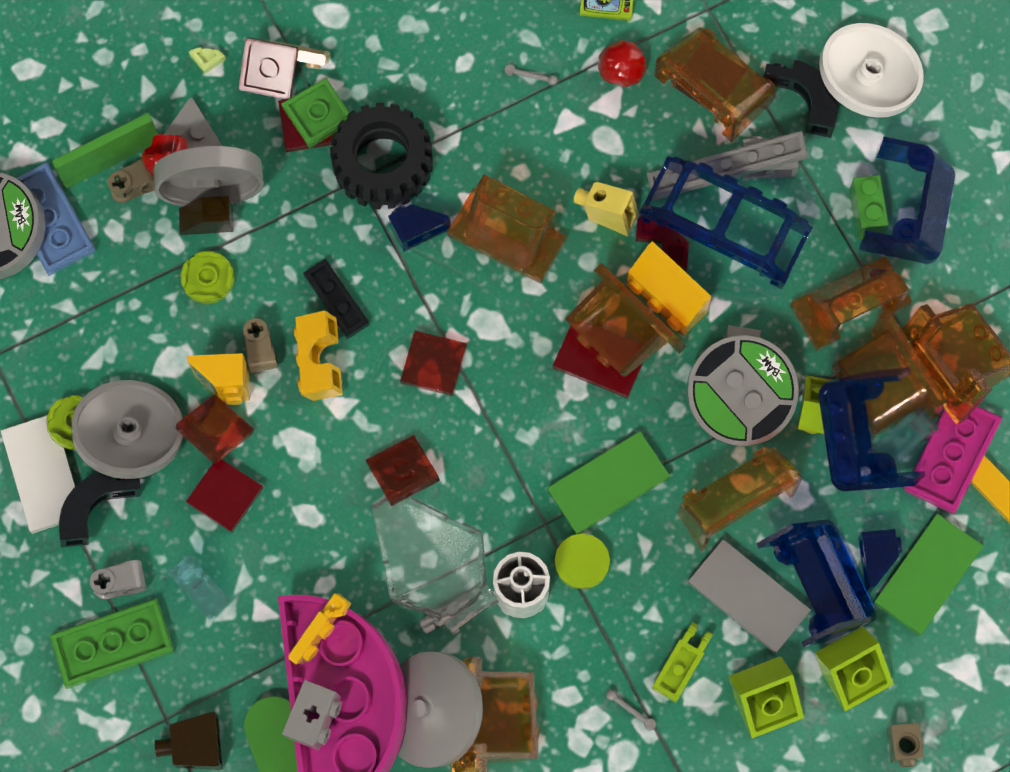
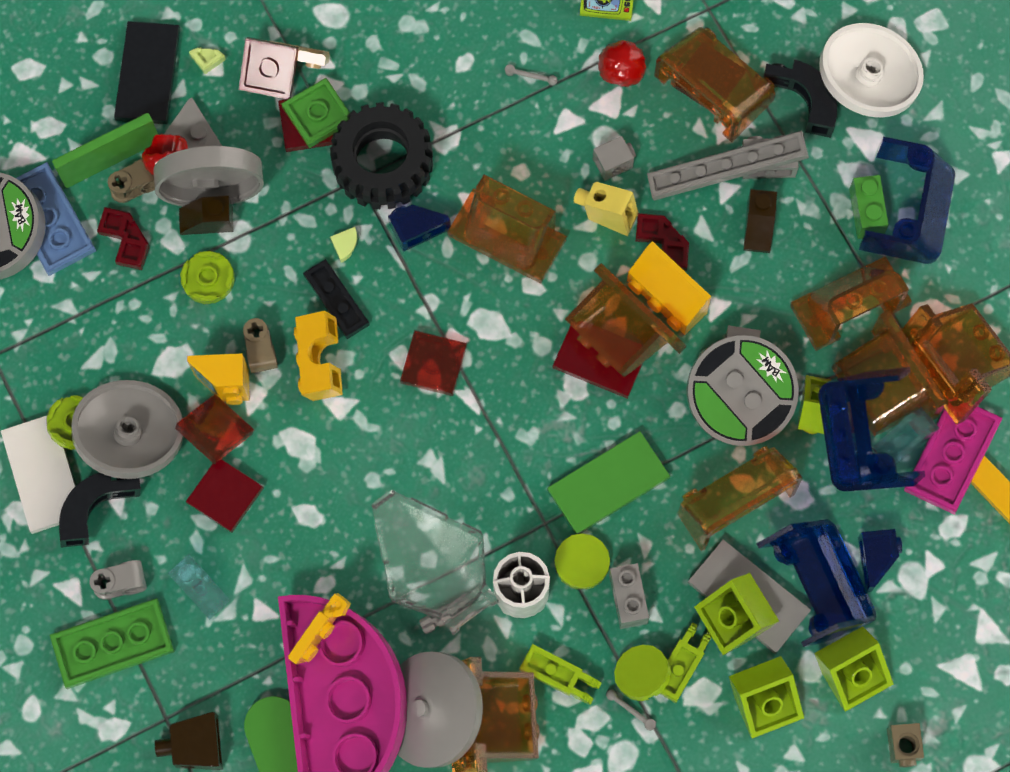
(133, 244): none -> dark red tile
(147, 71): none -> black tile
(312, 700): light grey brick -> none
(345, 243): none -> yellowish green tile
(402, 470): clear red tile -> none
(557, 673): none -> lime hinge
(614, 158): none -> light grey brick
(629, 596): none -> light grey brick
(642, 672): none -> lime tile
(716, 238): clear blue windscreen -> none
(736, 613): none -> lime slope
(760, 220): none -> dark brown slope
(928, 574): bright green tile -> none

